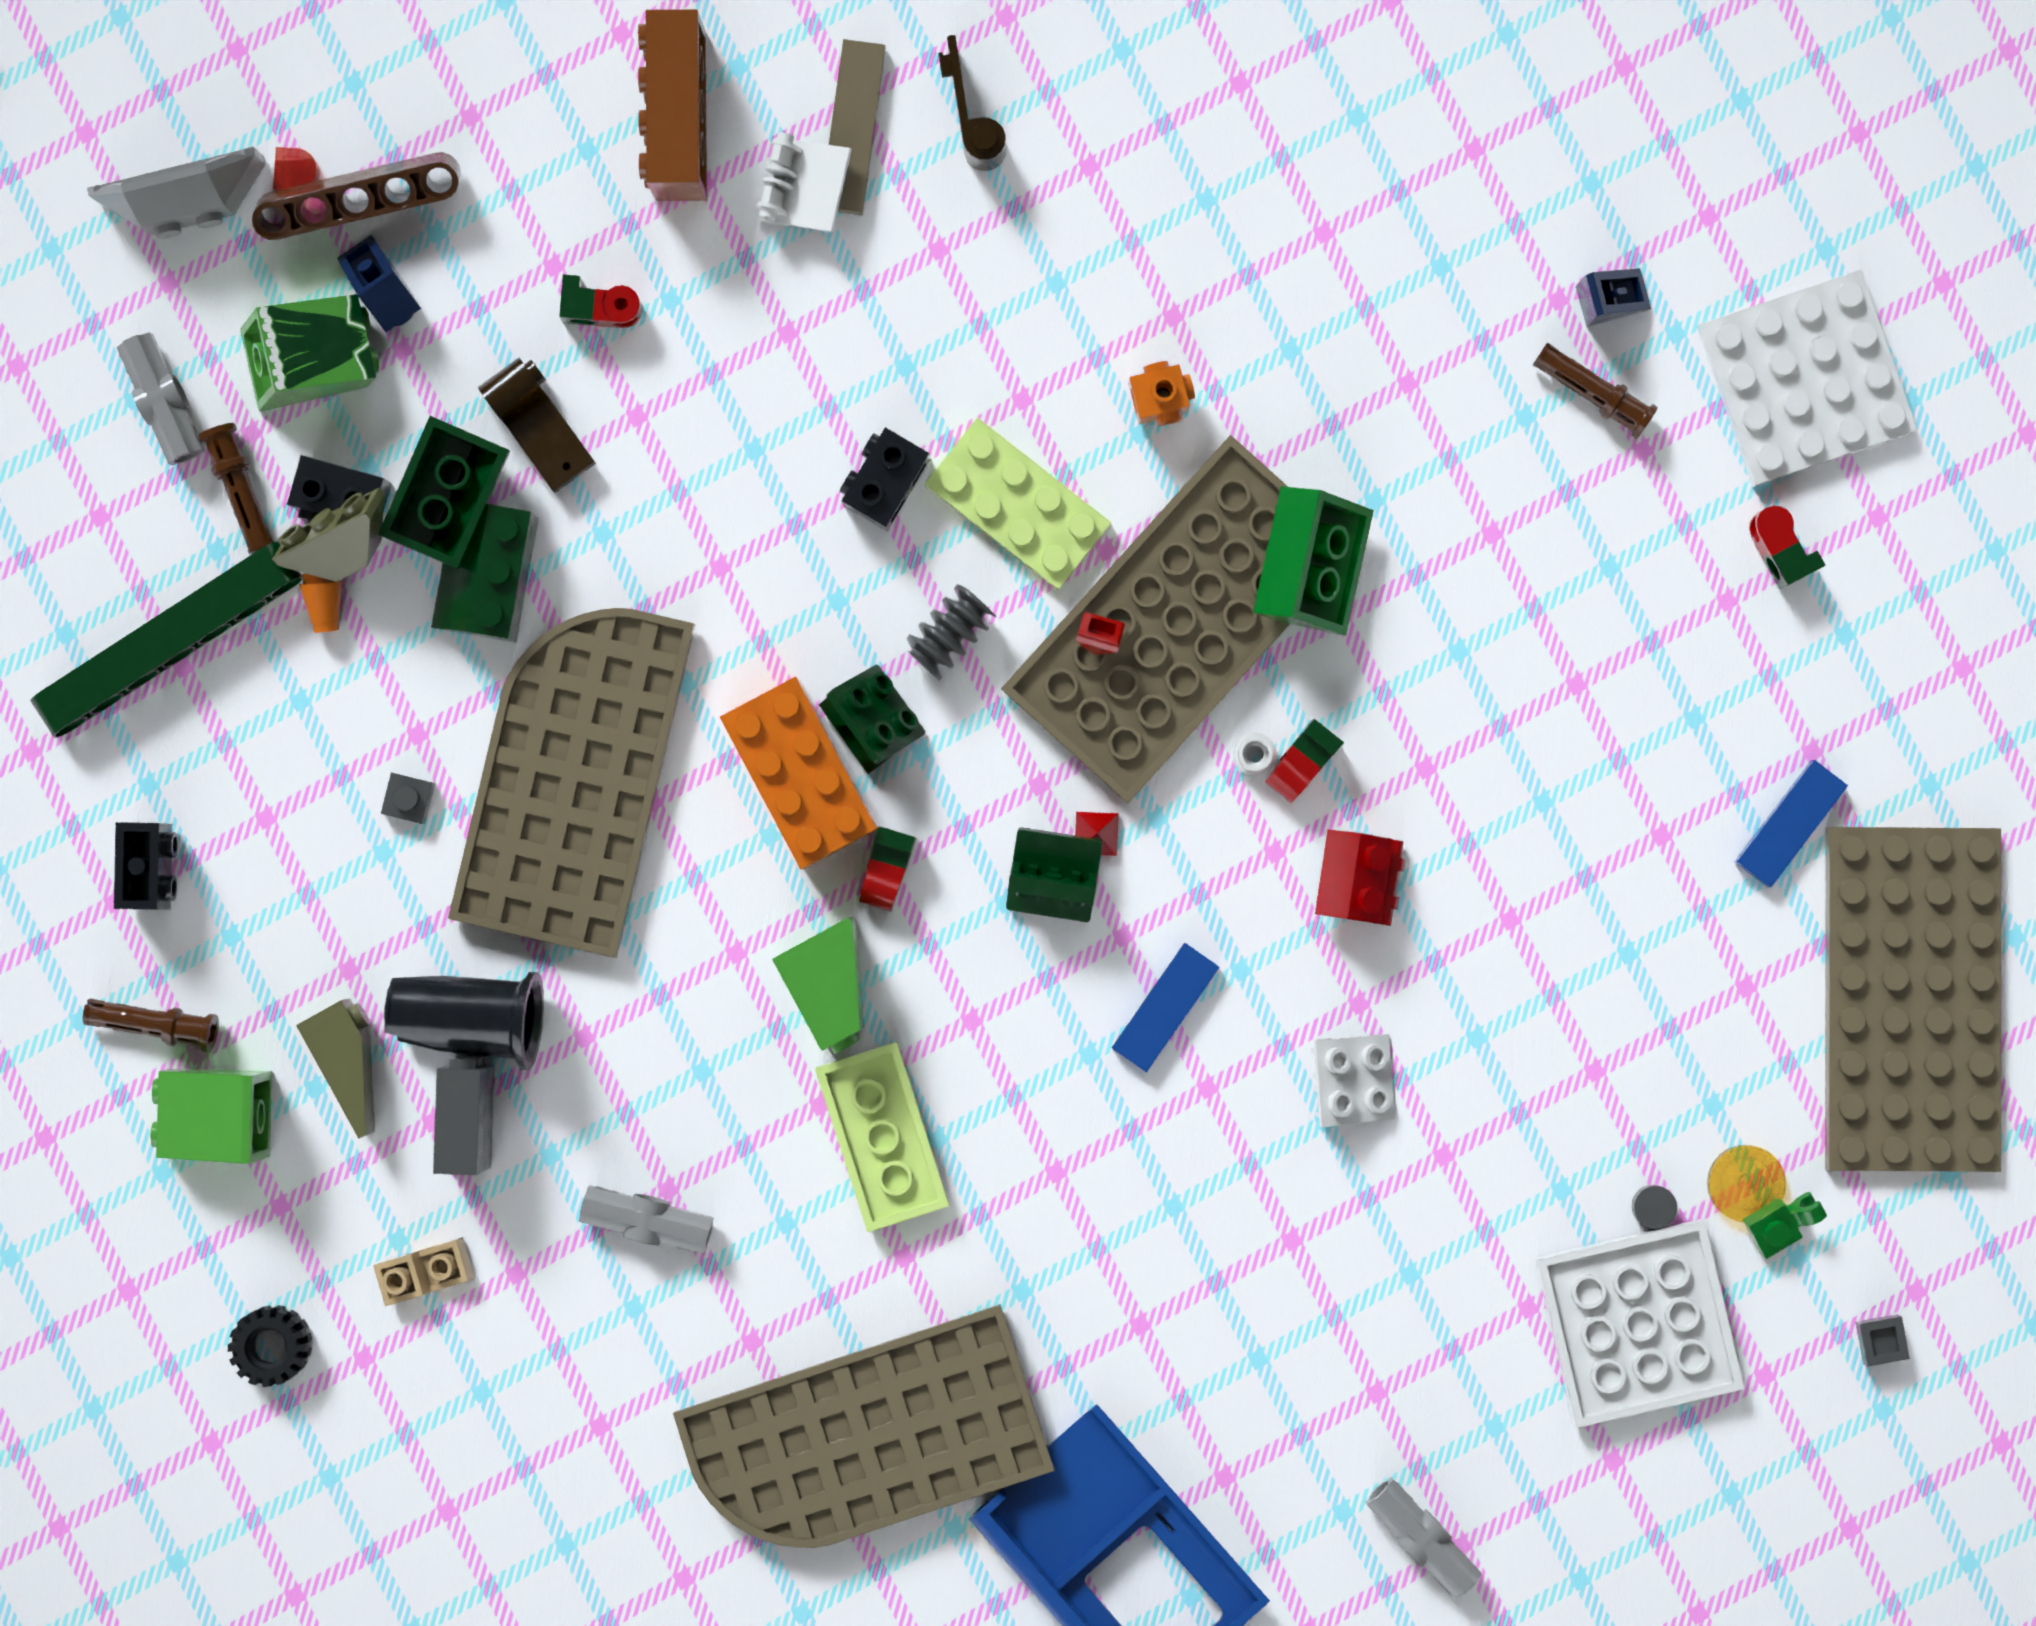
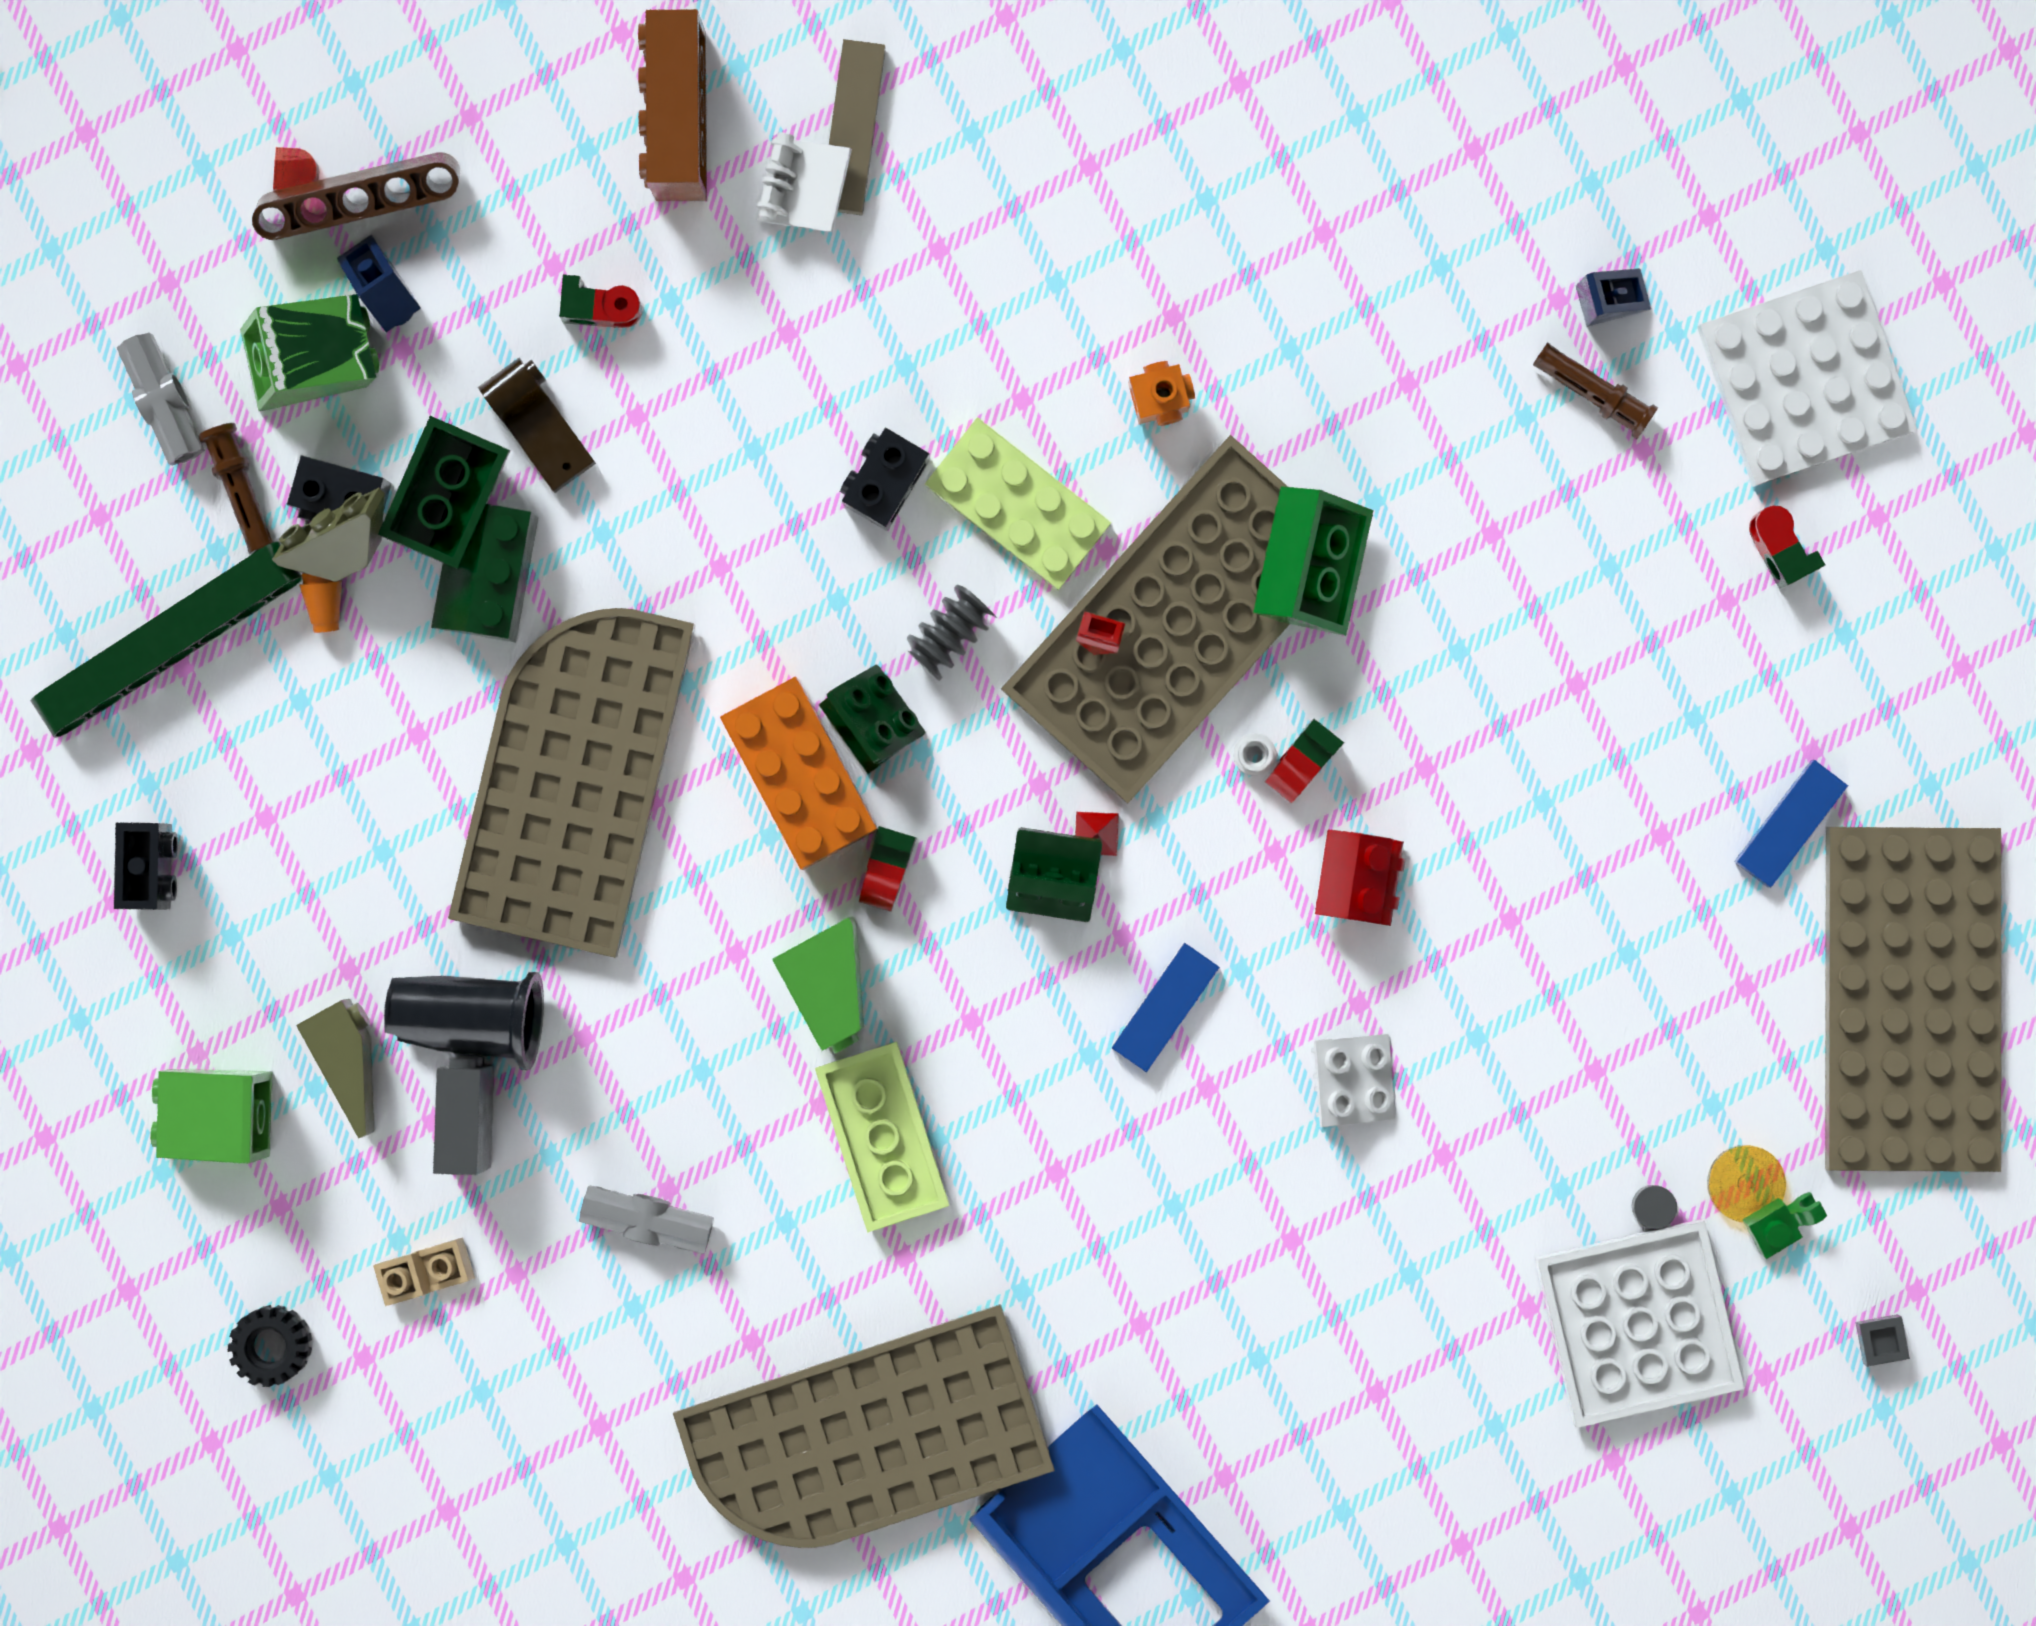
(170, 1026): reddish brown pin -> none
(183, 194): light grey wedge -> none
(407, 798): dark grey plate -> none
(981, 137): dark brown door -> none
(1423, 1538): light grey piece -> none

